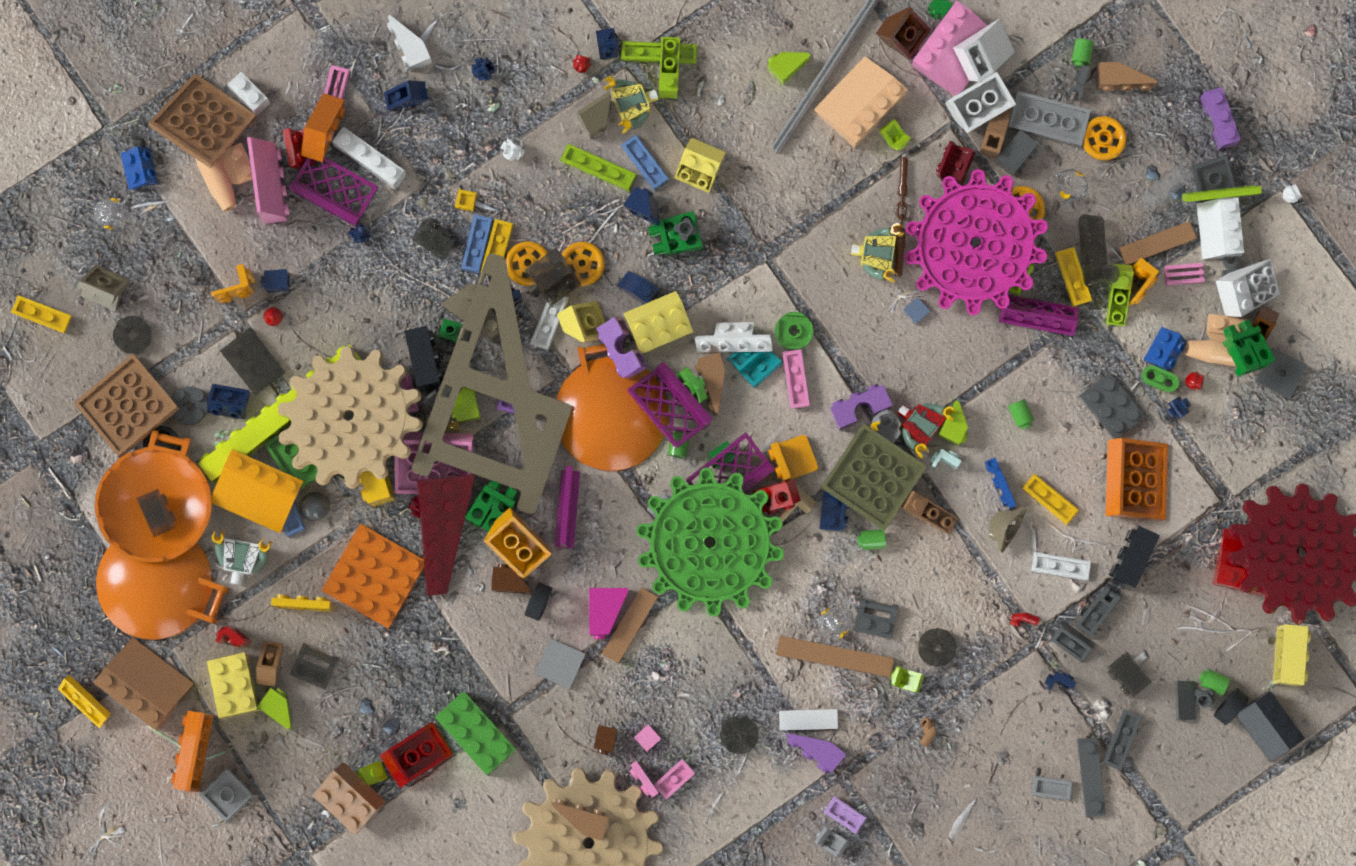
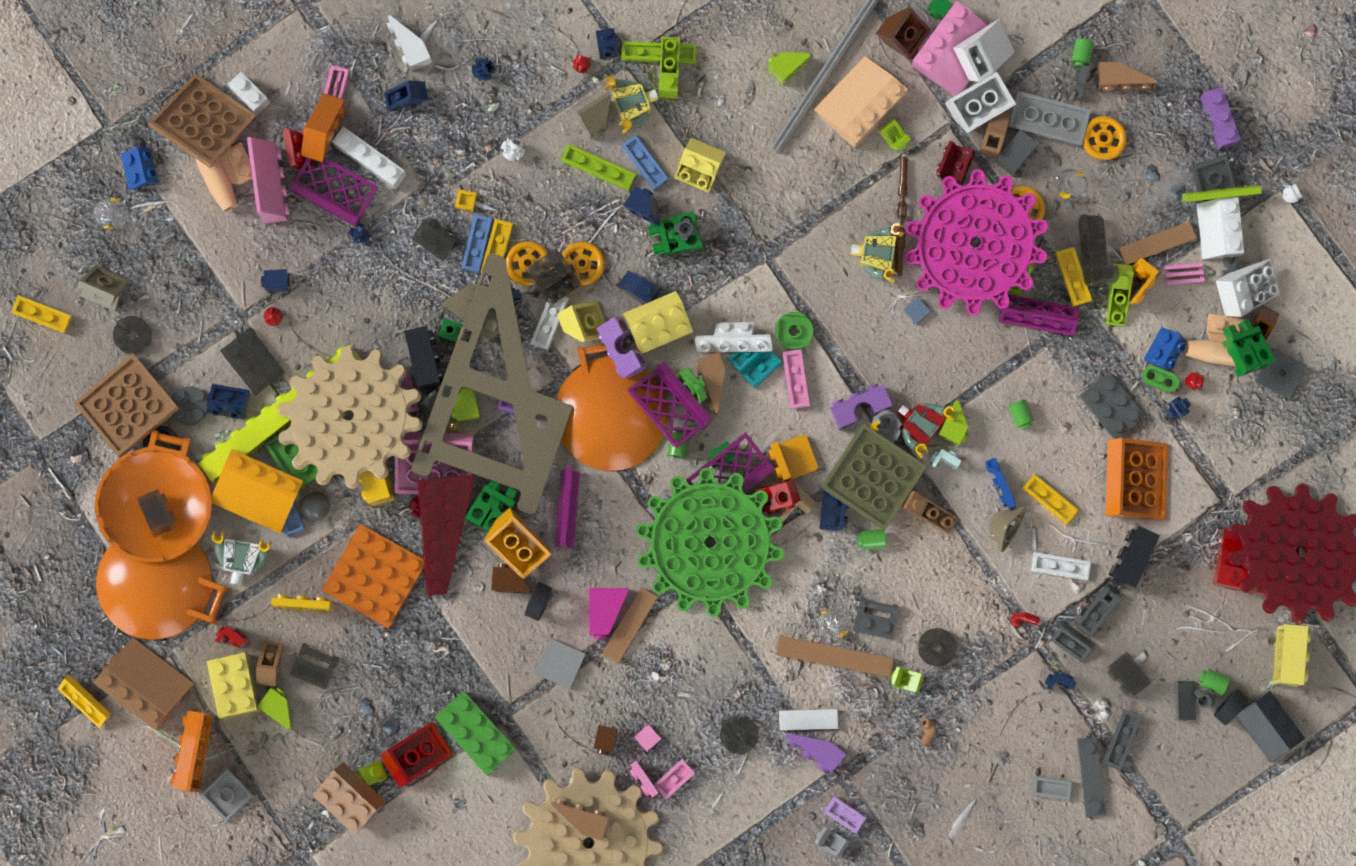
(241, 290): light orange bracket -> none

